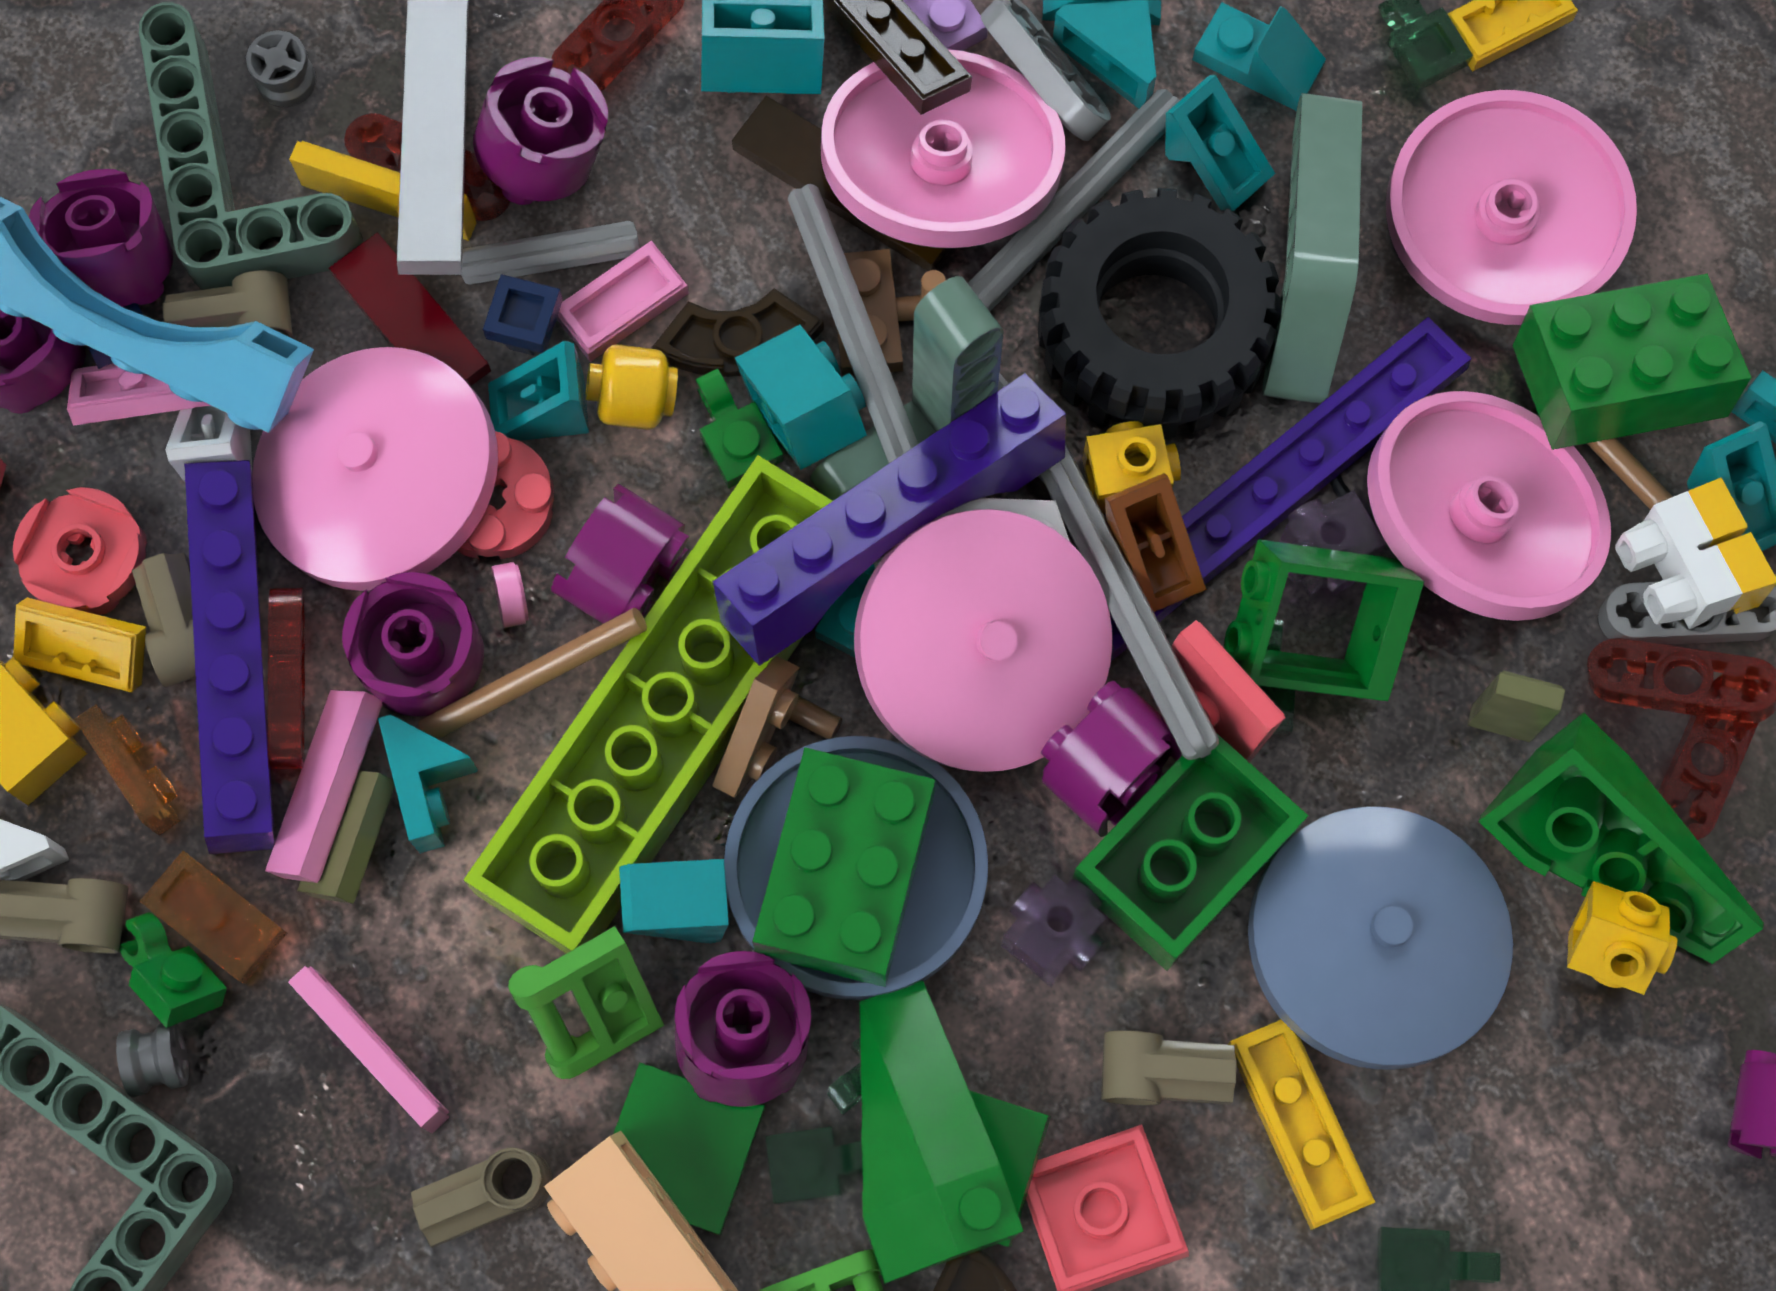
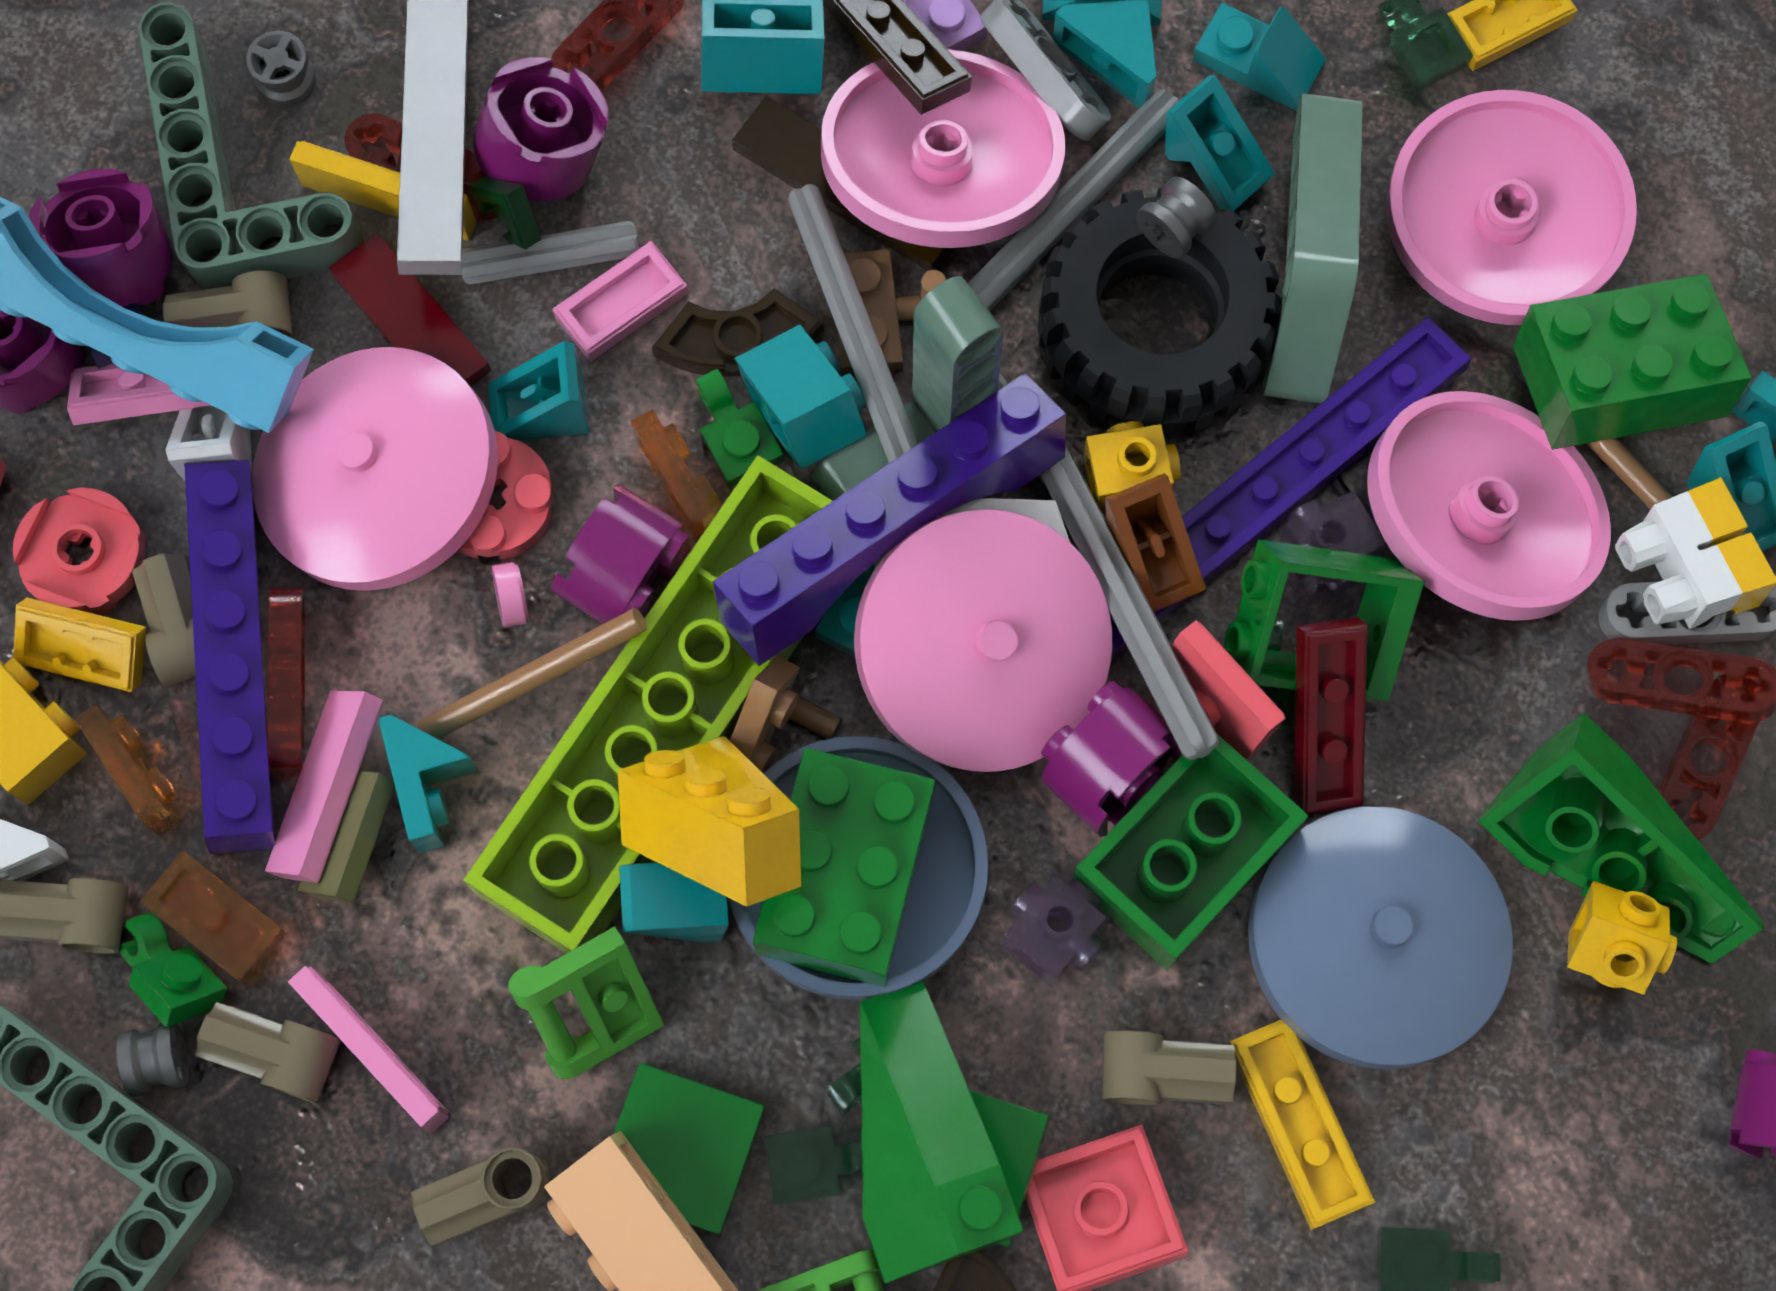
(282, 1055): none -> dark tan piece
(395, 617): magenta brick -> none
(511, 208): none -> dark green tile
(522, 314): dark blue tile -> none
(632, 387): yellow head -> none
(665, 453): none -> clear orange plate
(712, 820): none -> yellow wedge
(732, 1065): magenta brick -> none
(1176, 217): none -> flat silver wheel
(1330, 715): none -> dark red tile
(1516, 706): olive tile -> none

